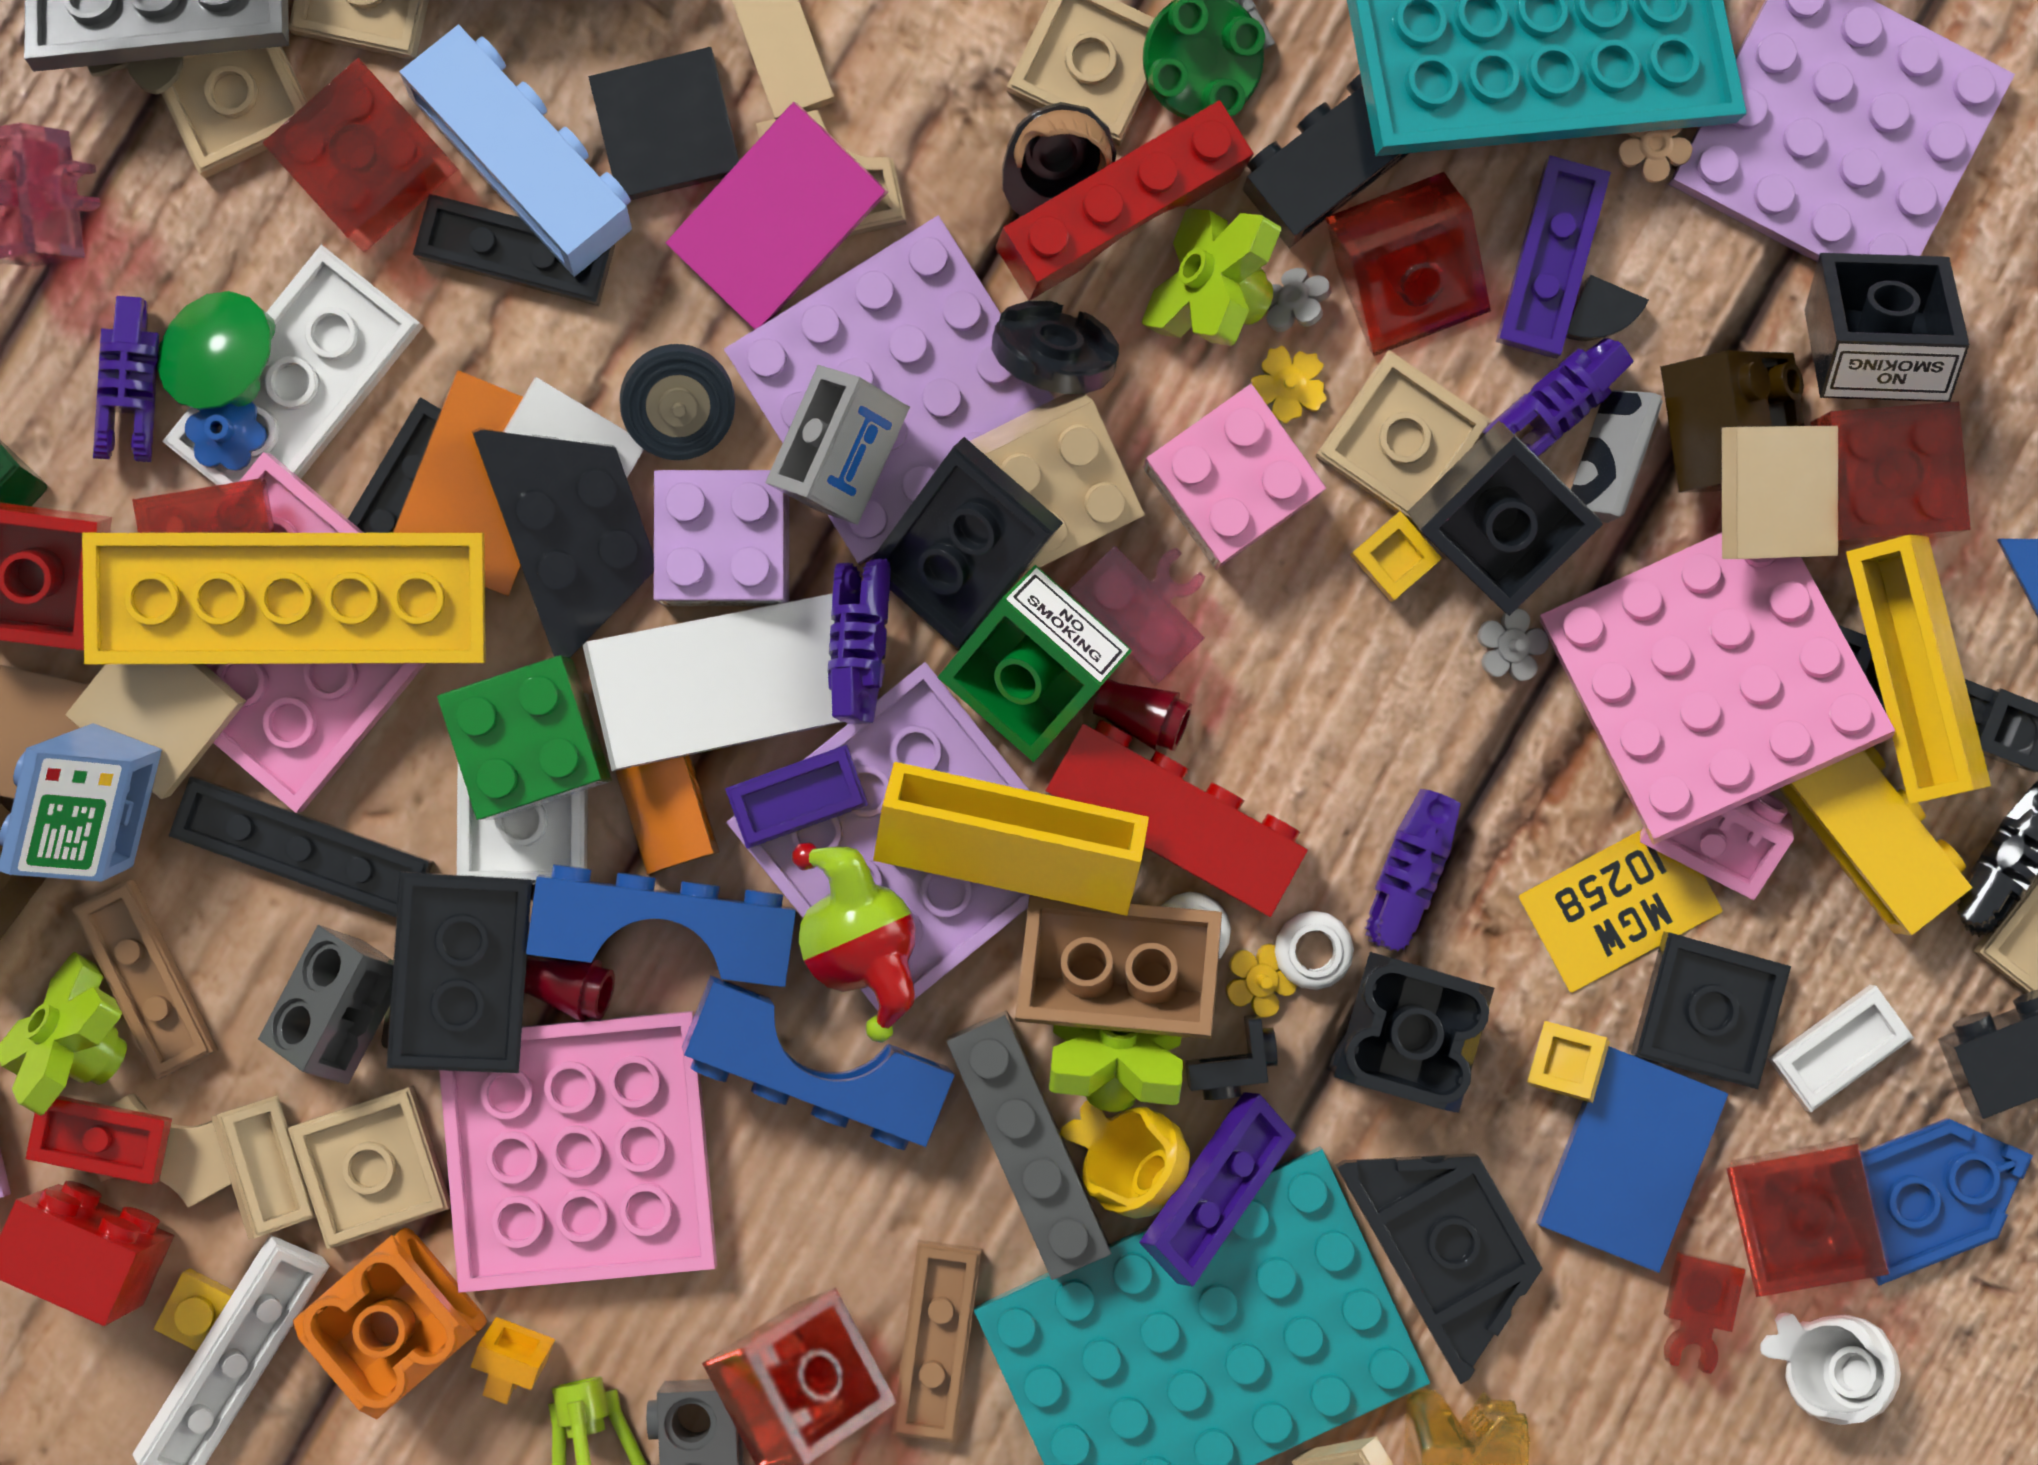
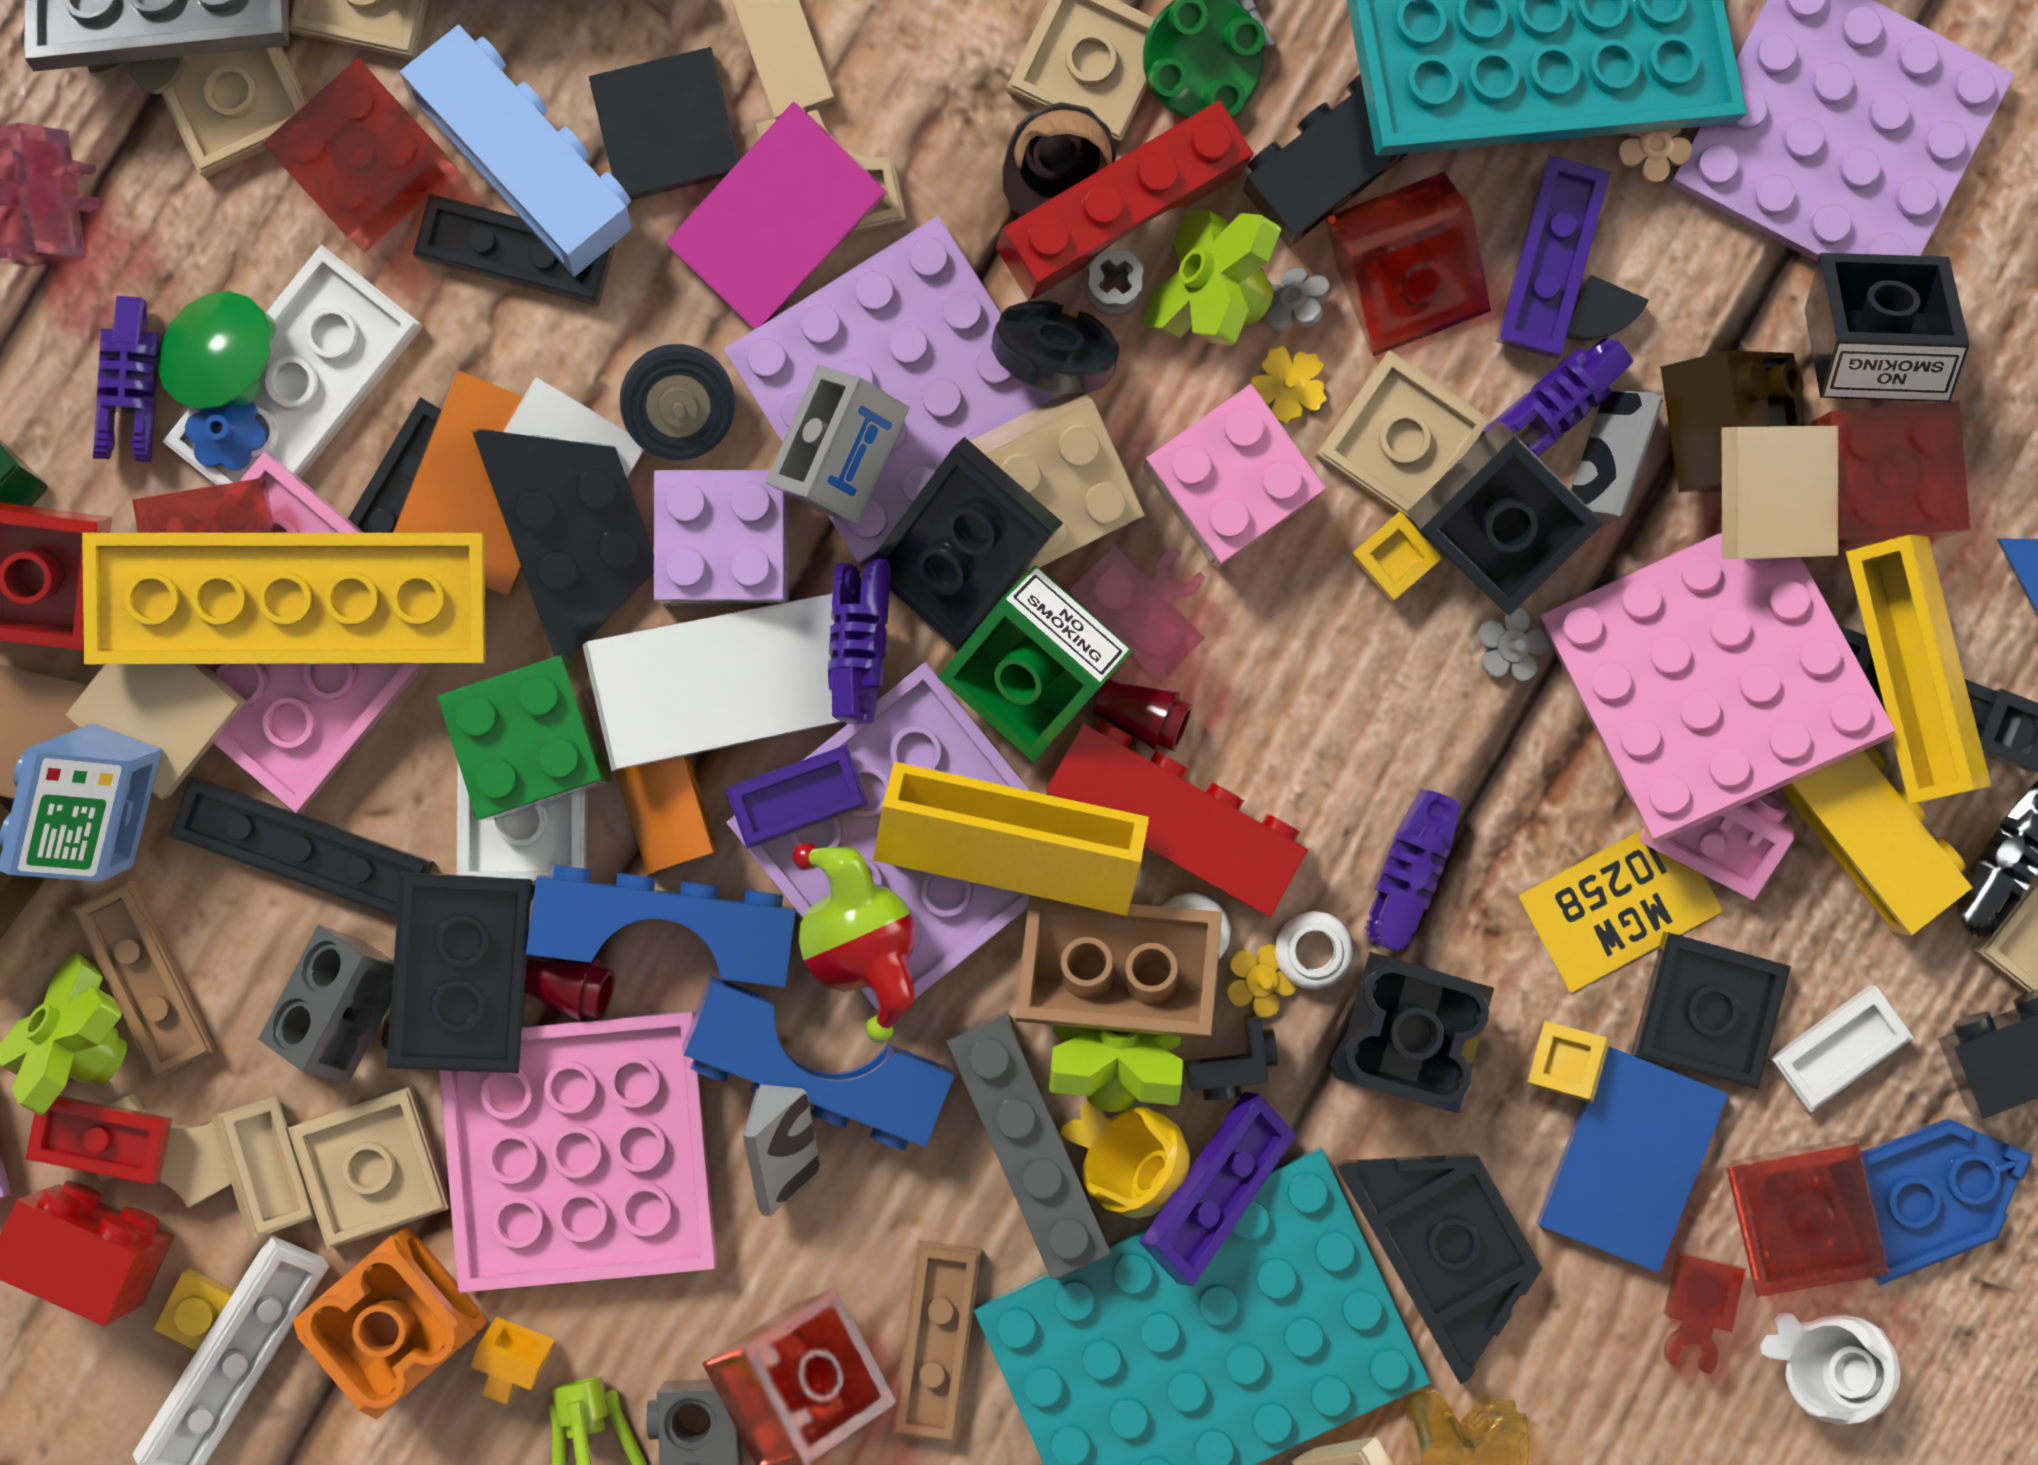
(780, 1145): none -> light grey slope
(1114, 262): none -> light grey bush

